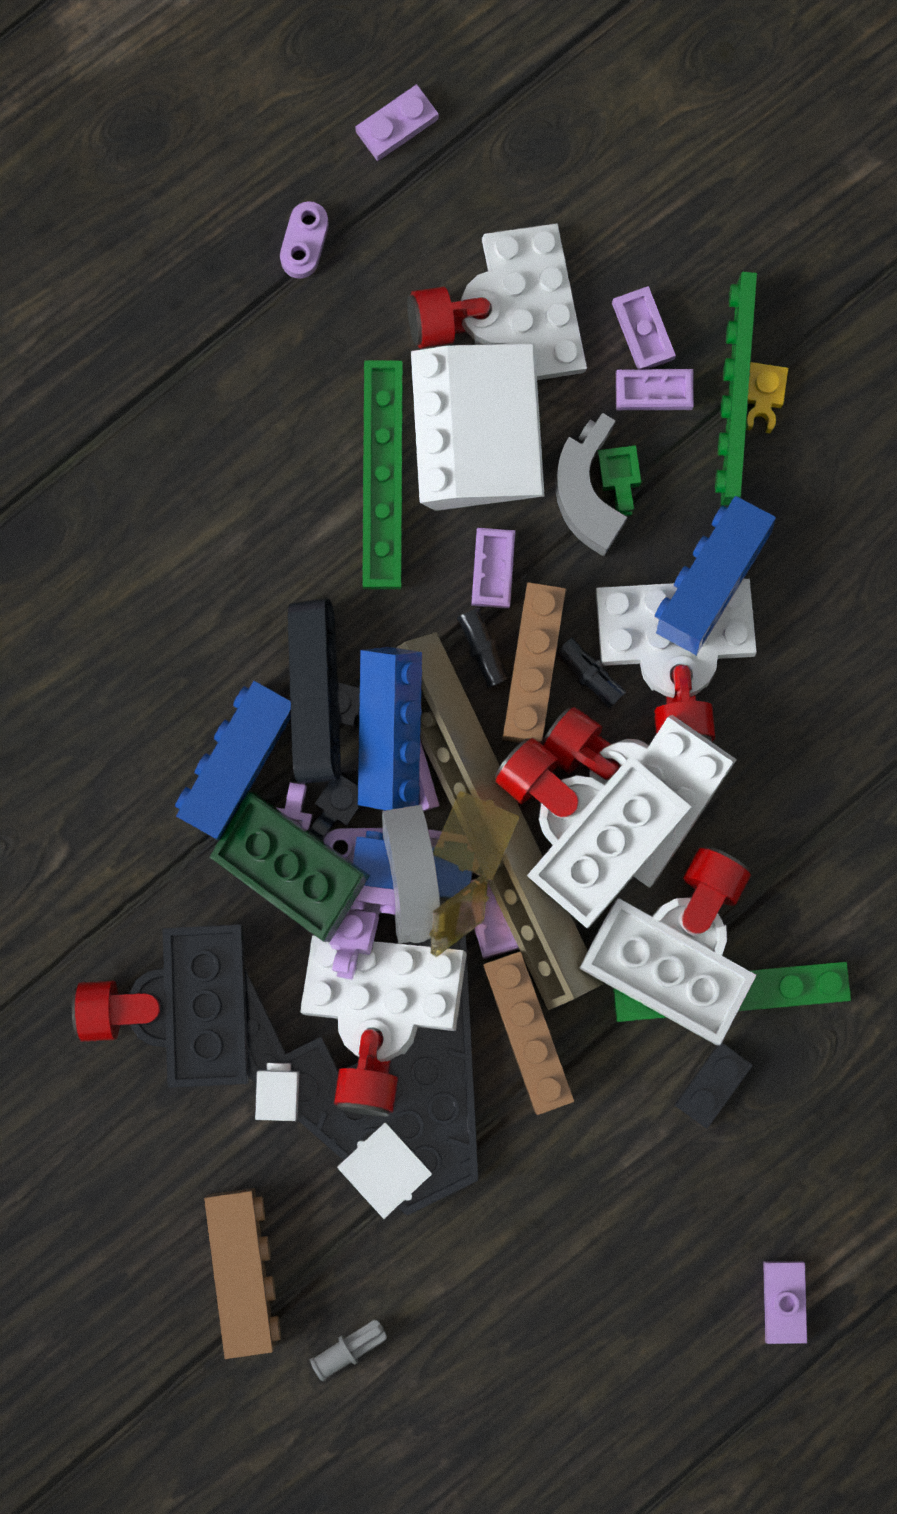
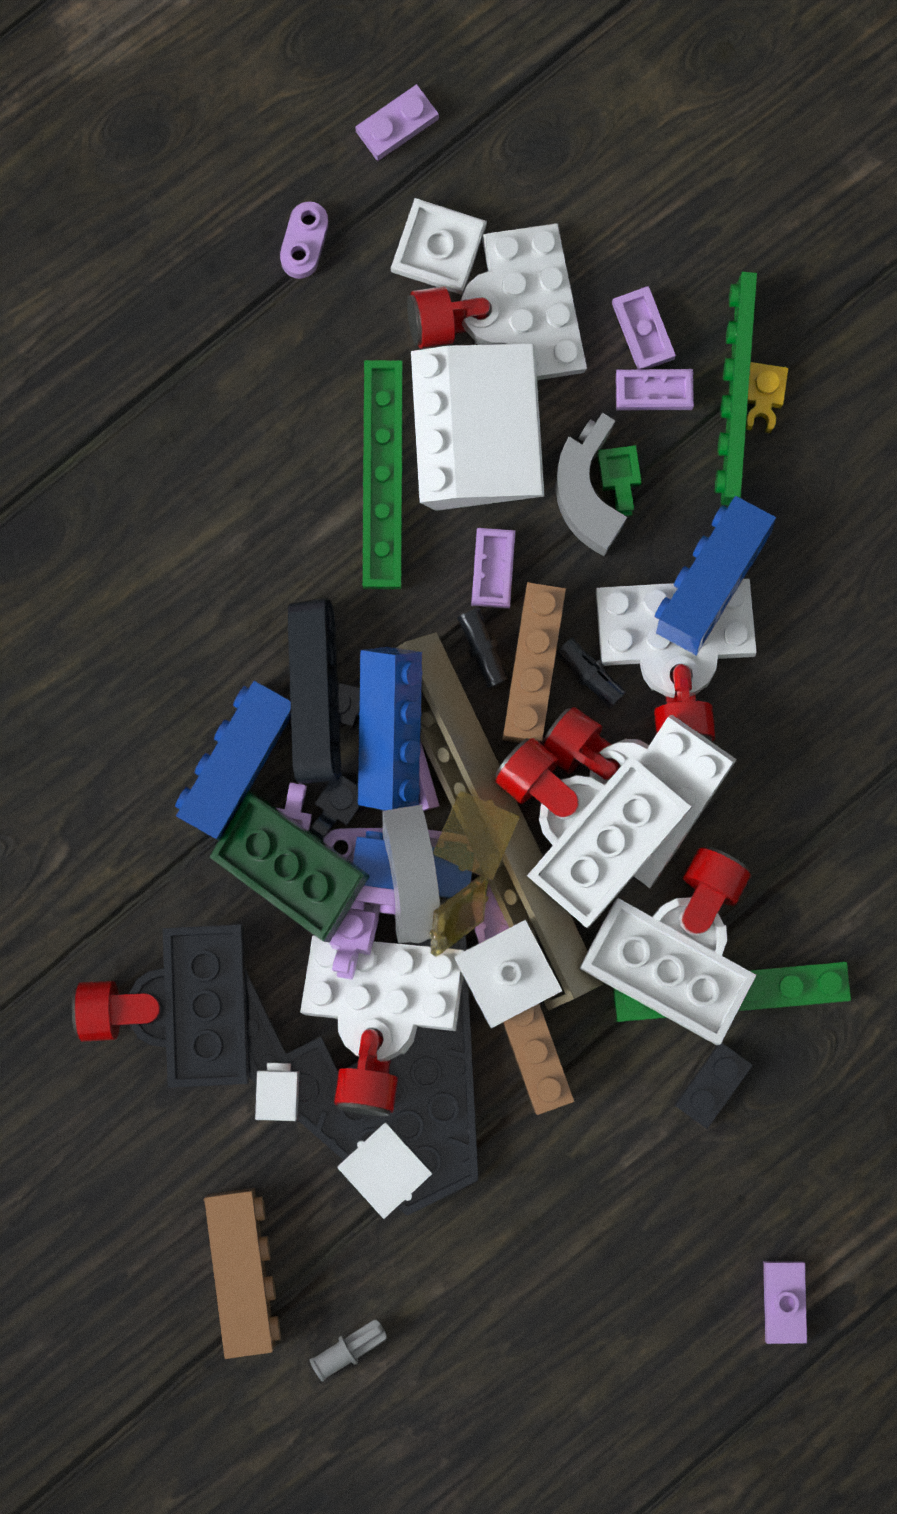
(438, 246): none -> white plate
(508, 974): none -> white plate

